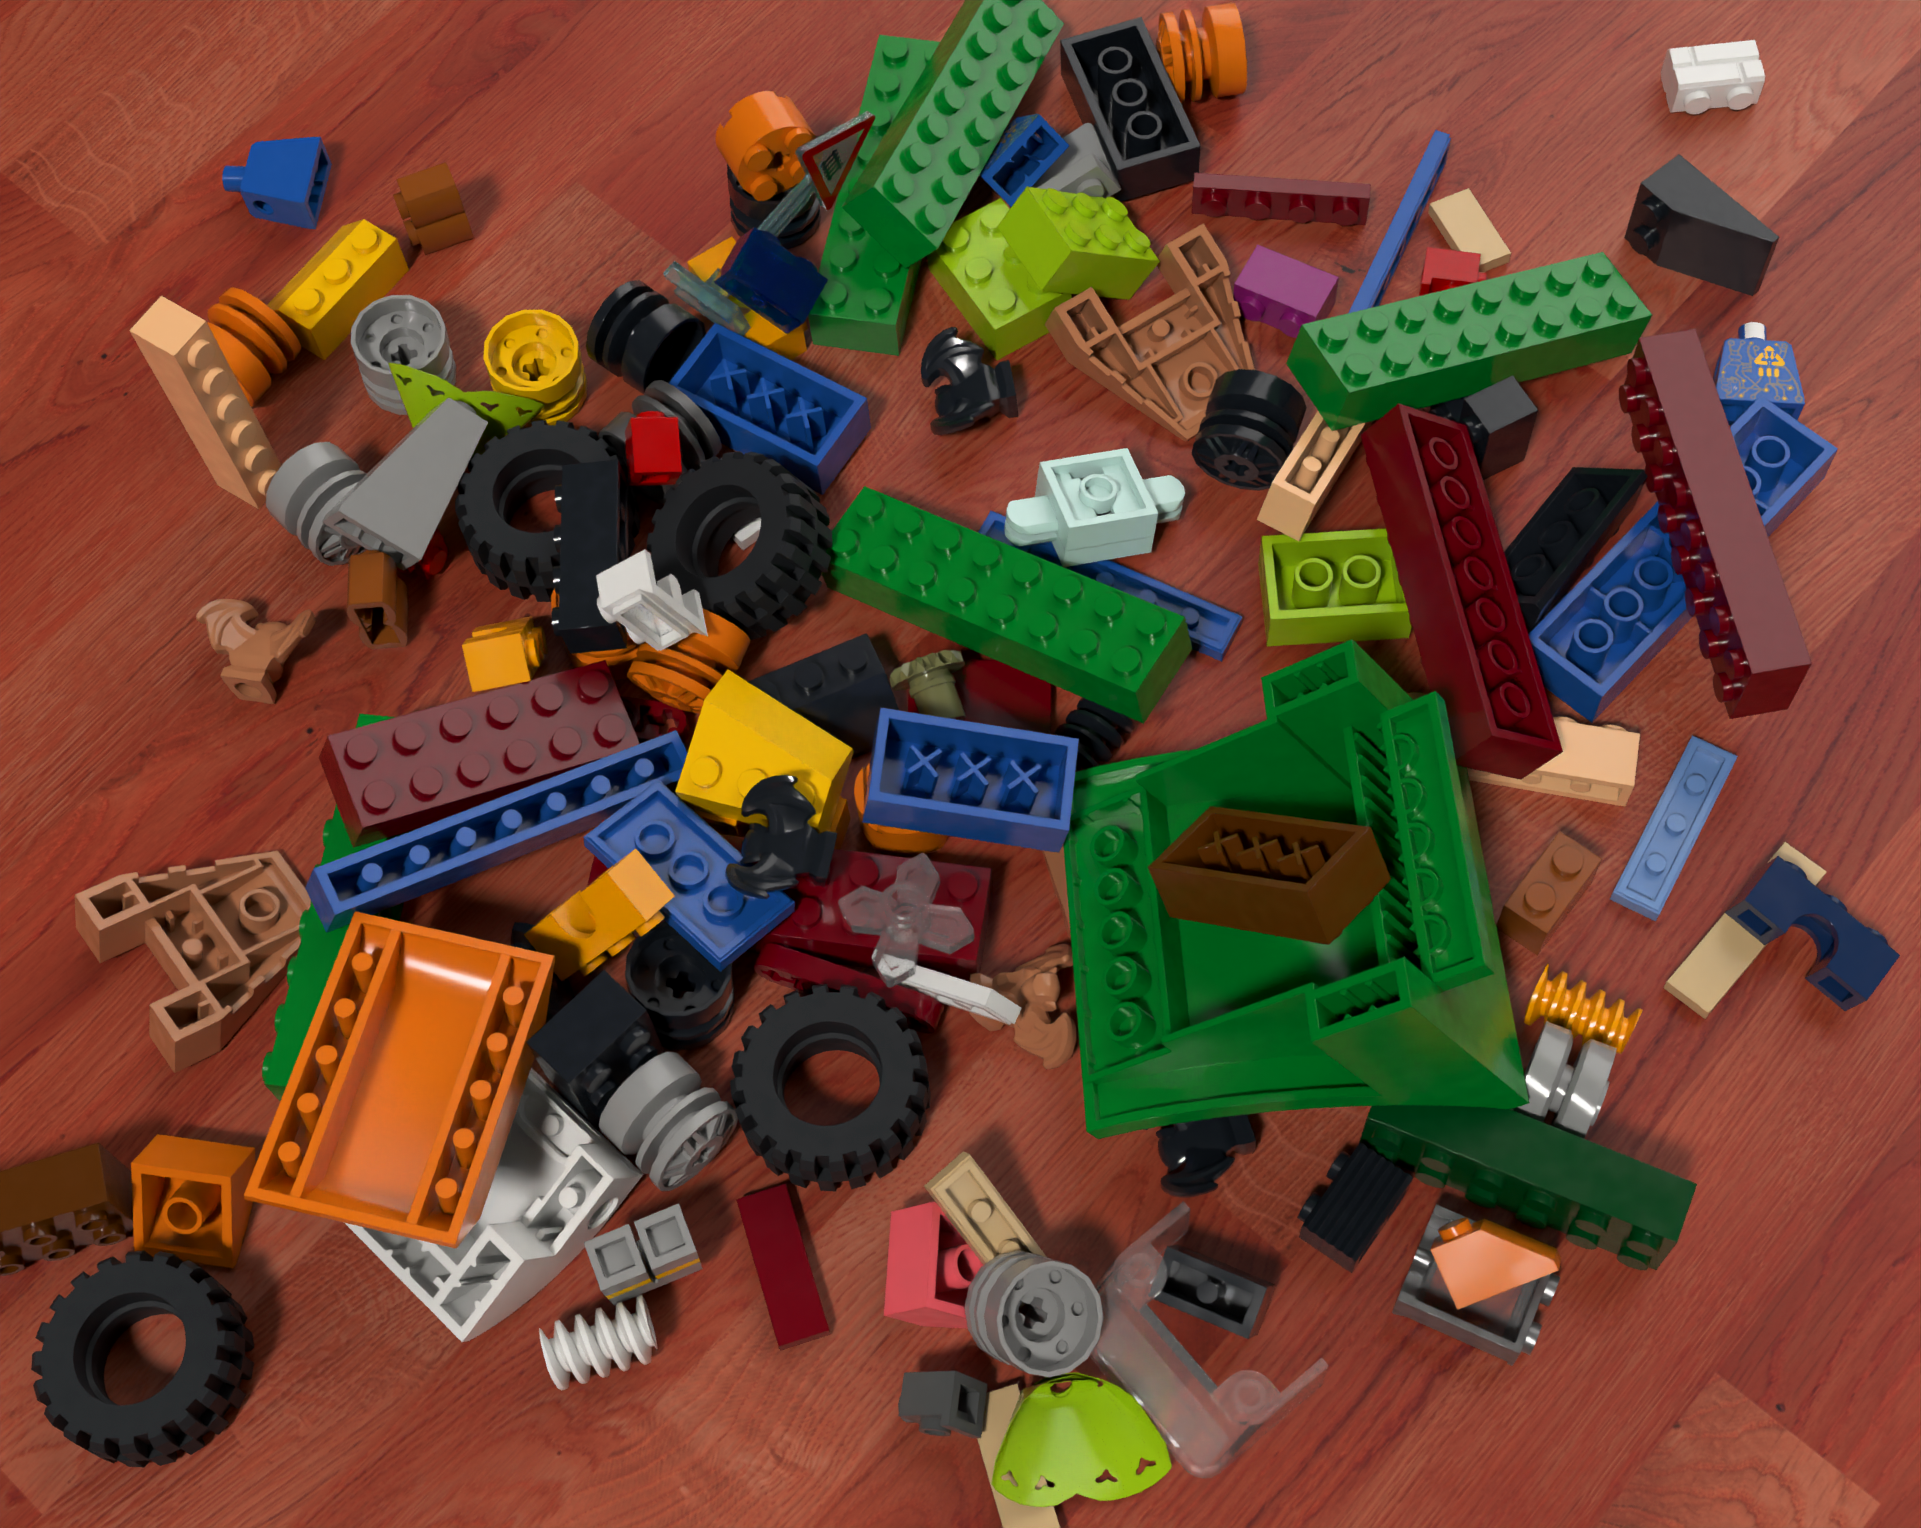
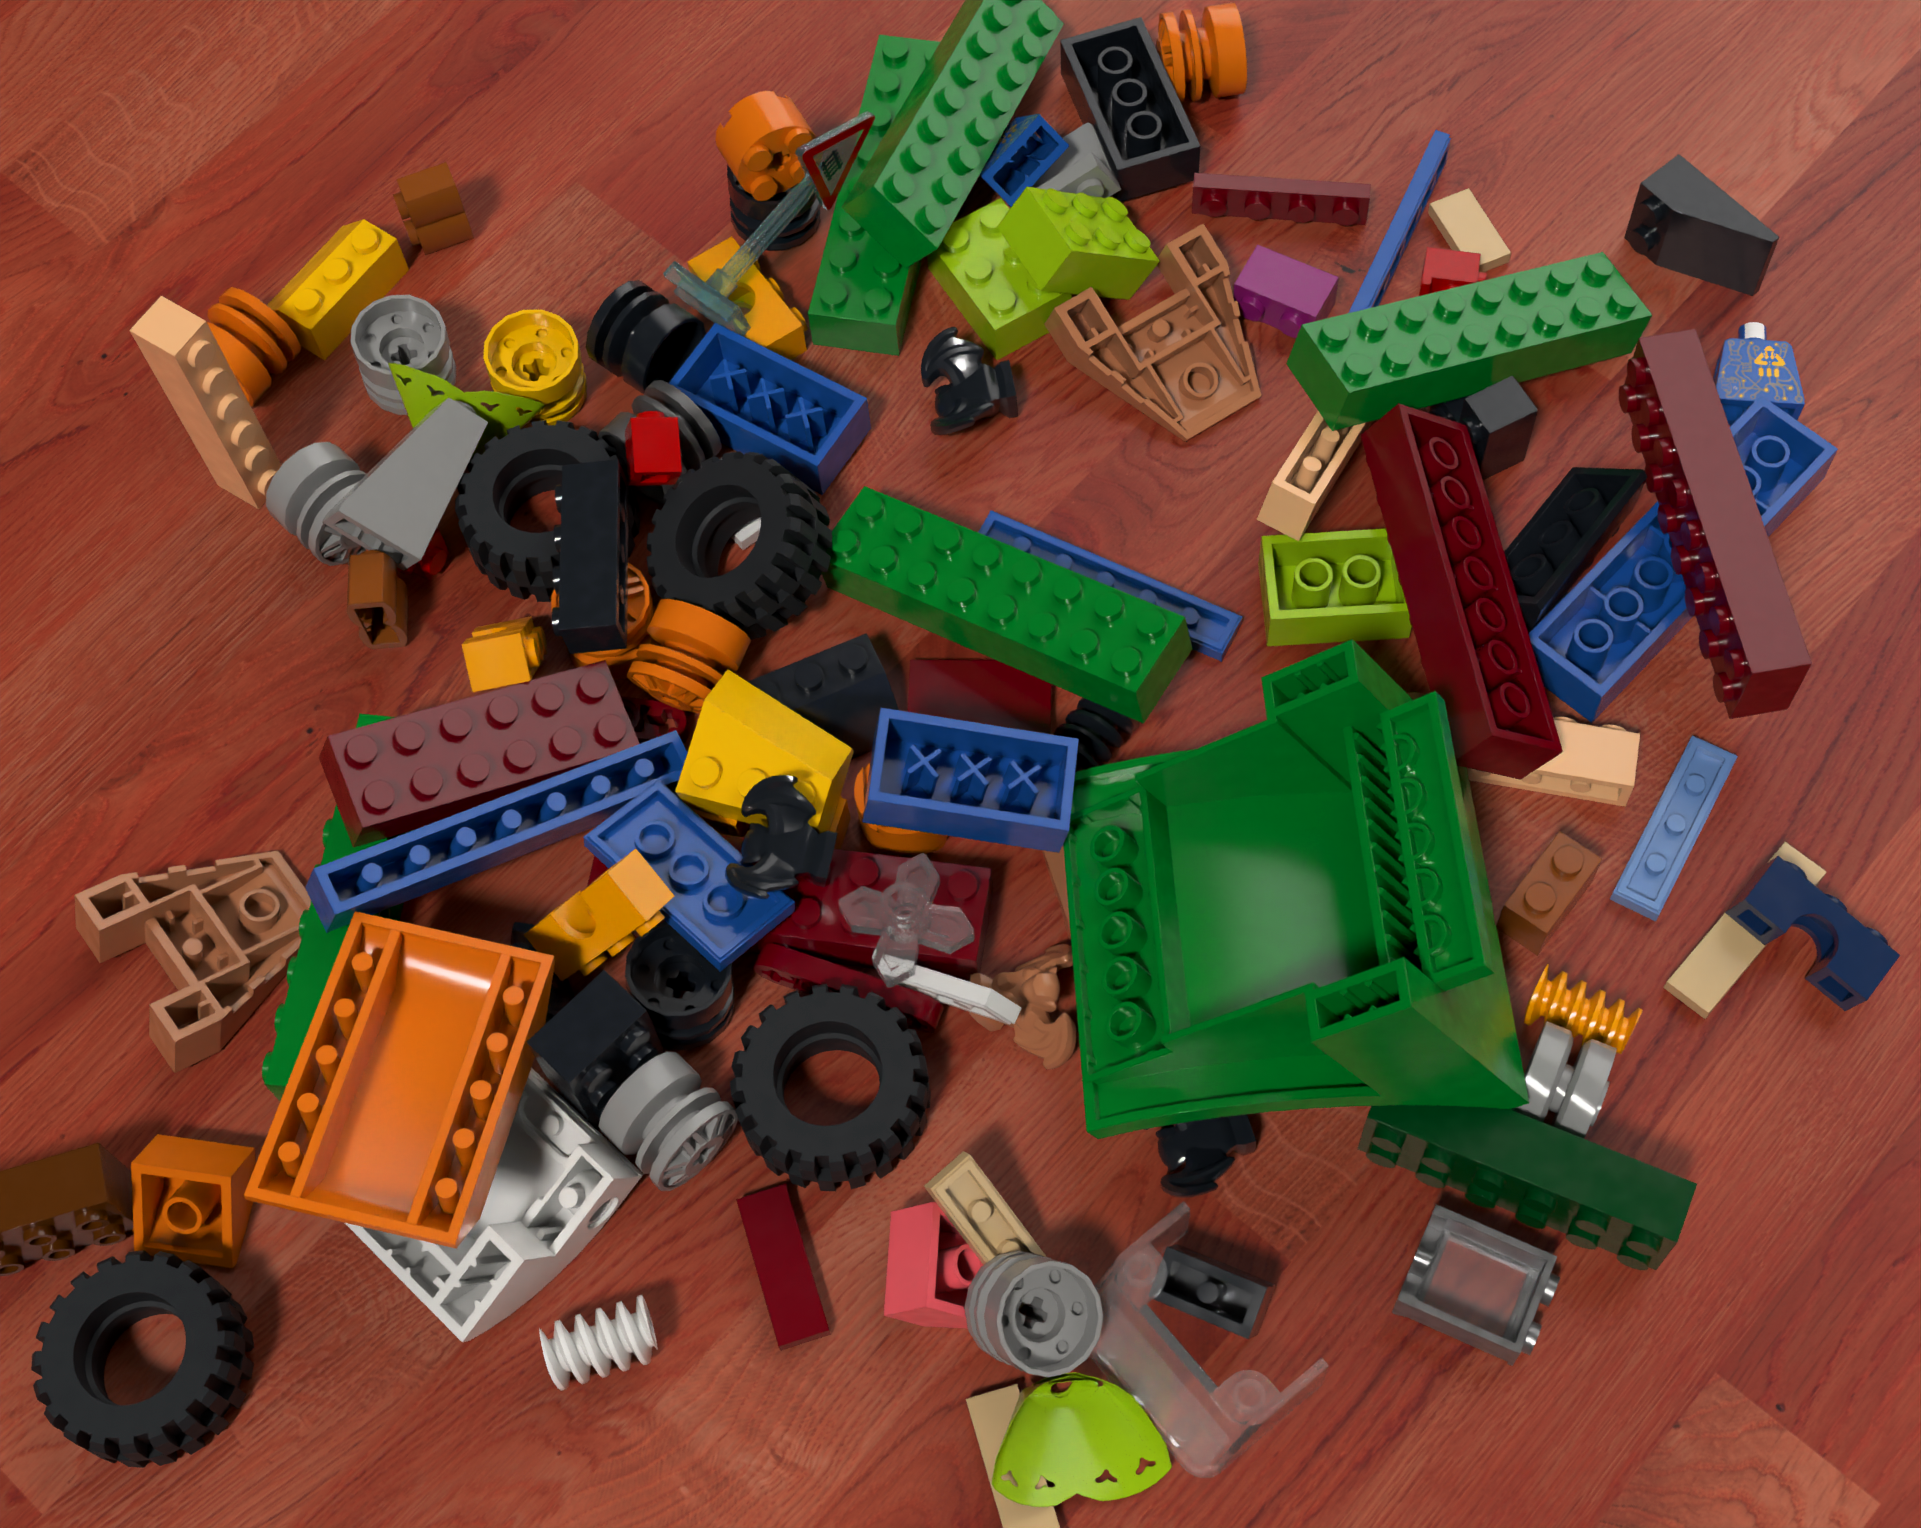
(256, 653): nougat animal -> none
(283, 180): blue torso -> none
(635, 1267): light grey hips -> none
(648, 610): white window -> none
(771, 279): clear blue brick -> none
(932, 683): olive gear -> none
(943, 1402): dark grey brick -> none
(1094, 508): light aqua brick -> none
(1248, 428): black wheel -> none
(1270, 874): reddish brown brick -> none
(1354, 1205): black brick -> none
(1488, 1259): orange slope -> none
(1712, 76): white brick -> none

